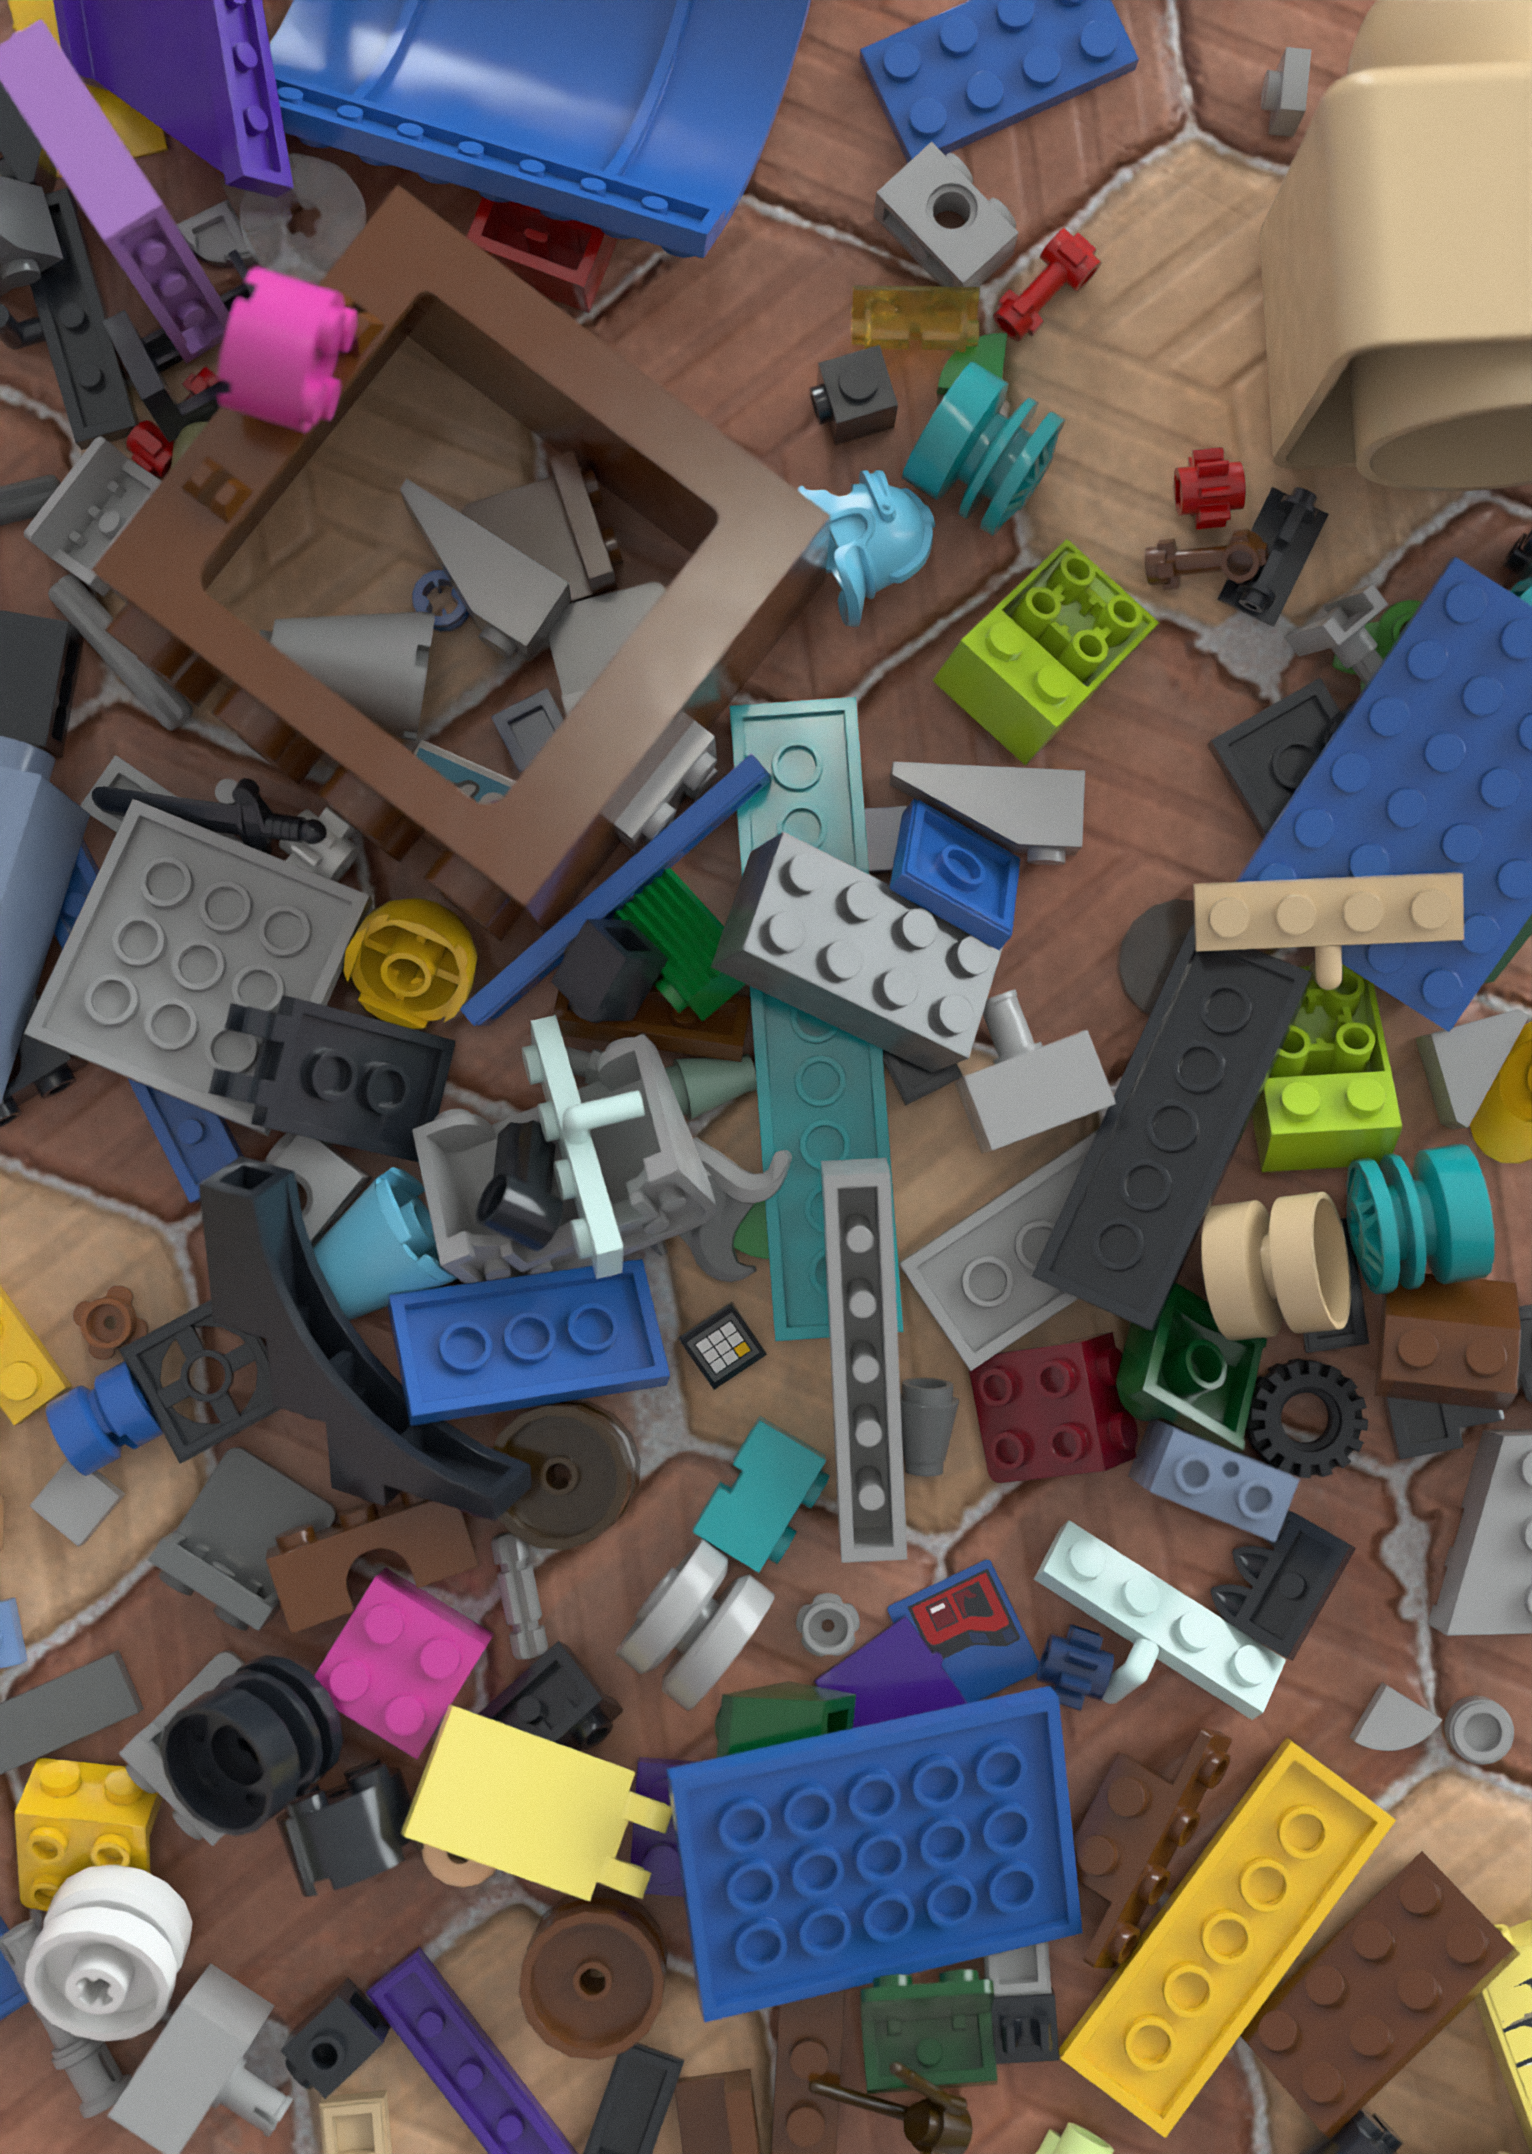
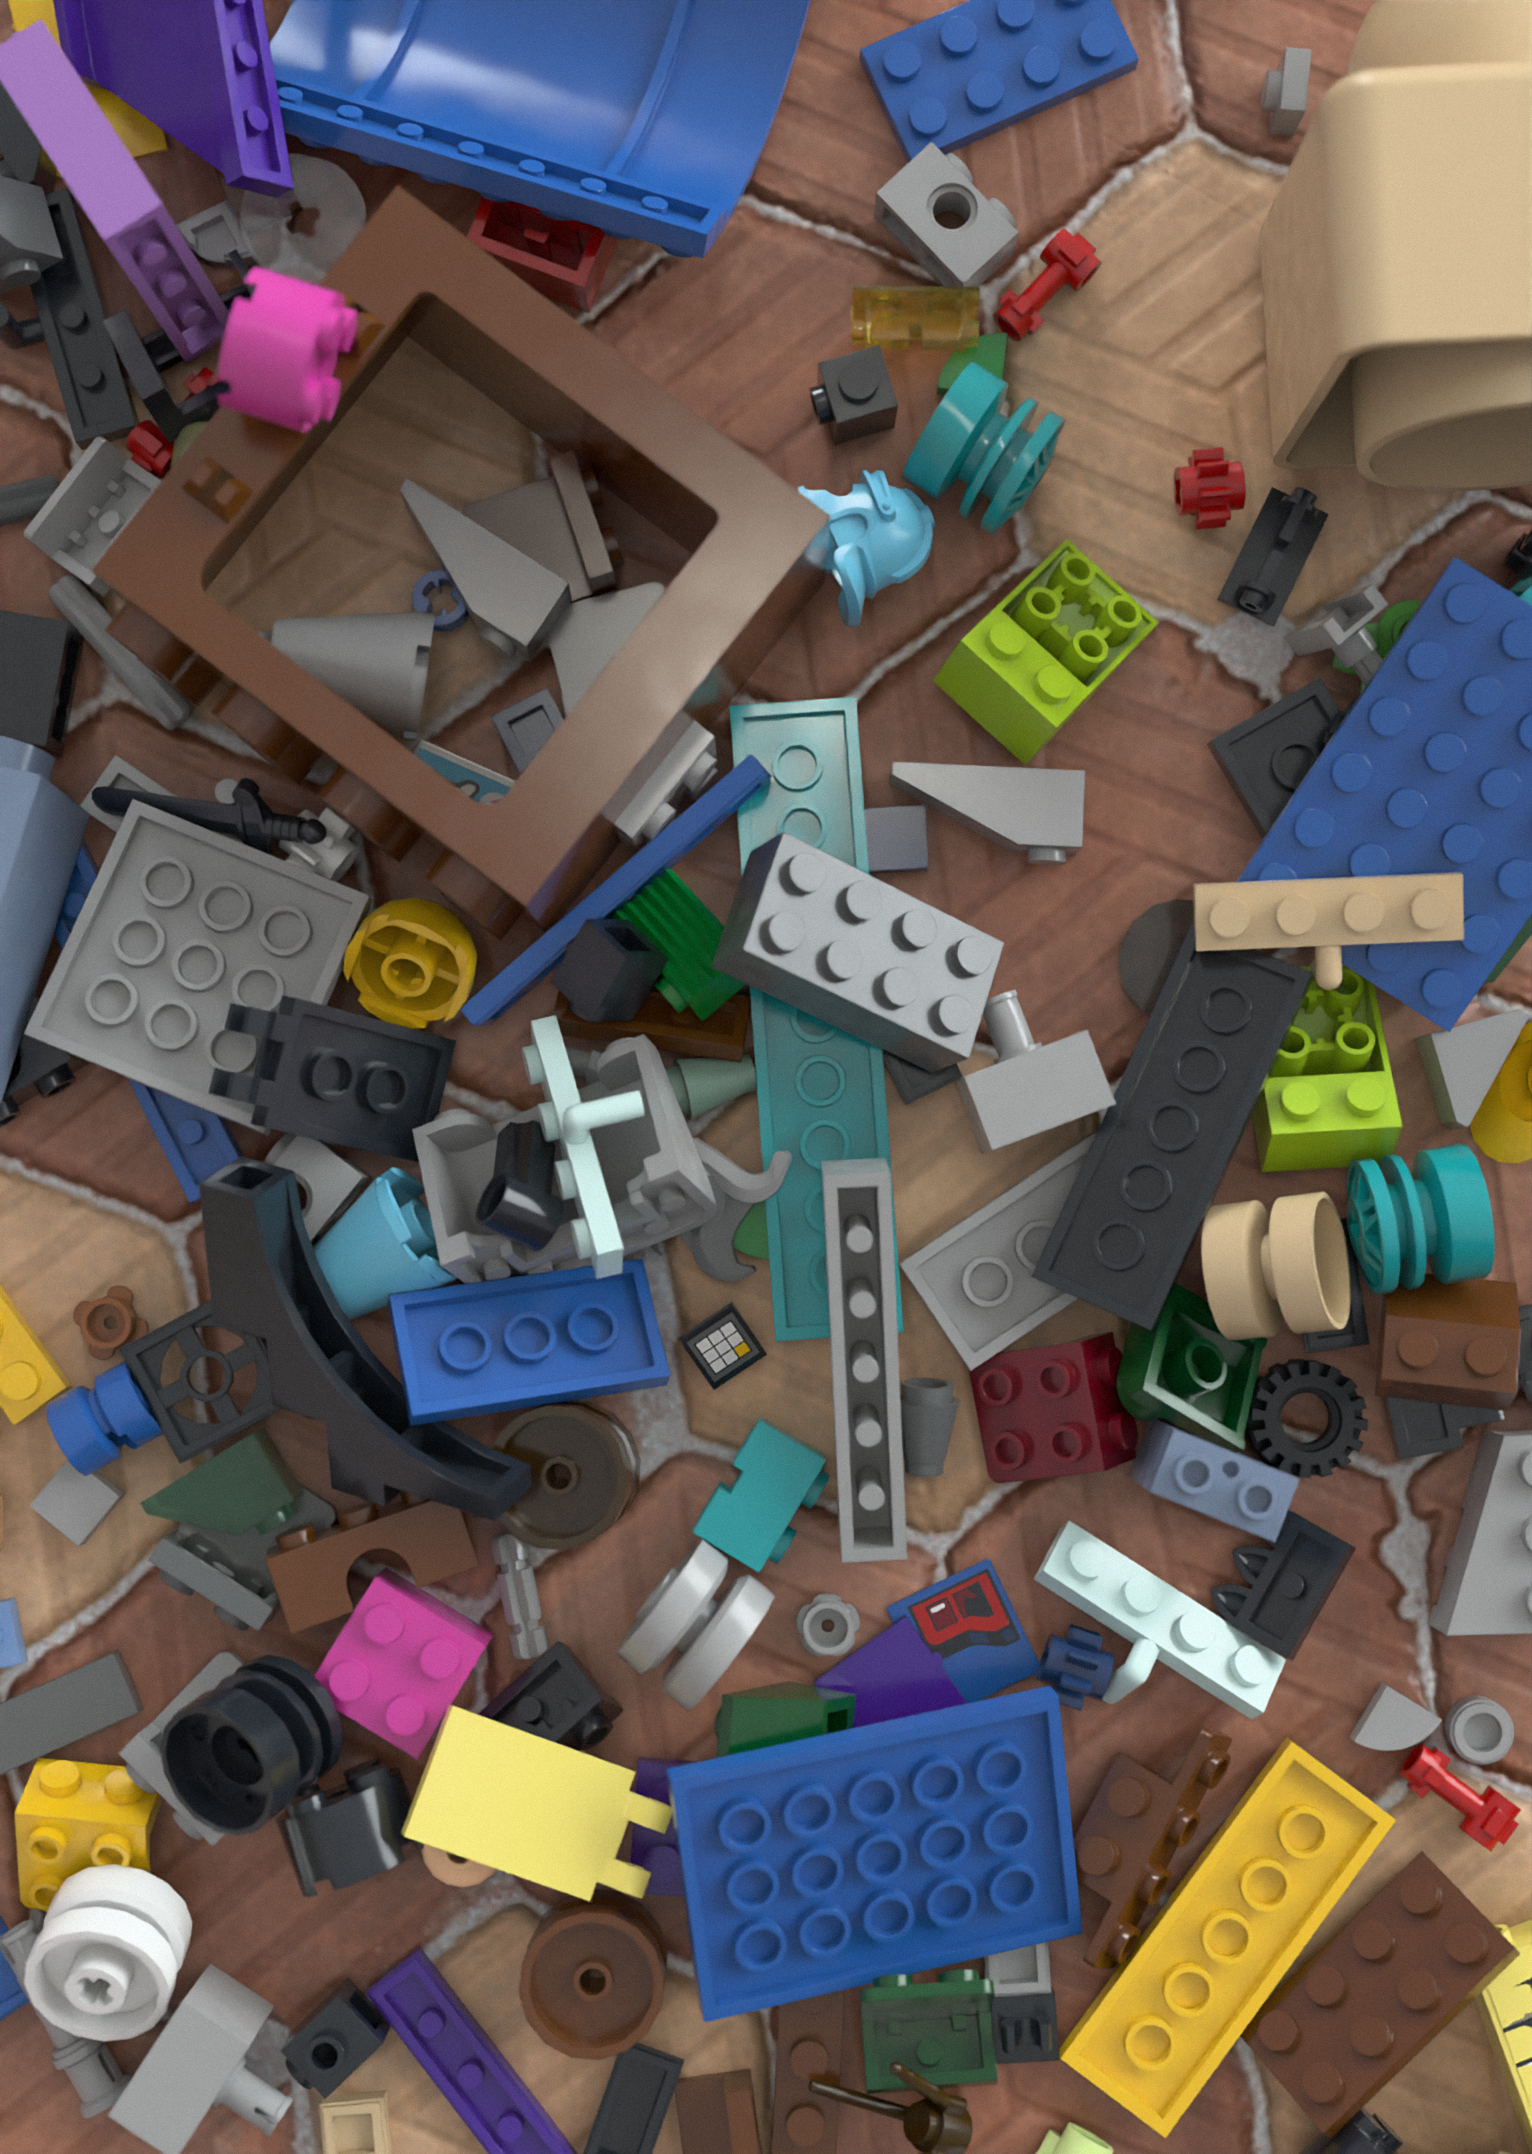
(232, 1490): none -> clear green slope
(956, 874): blue tile -> none
(1237, 560): reddish brown bar -> none
(1488, 1816): none -> red bar

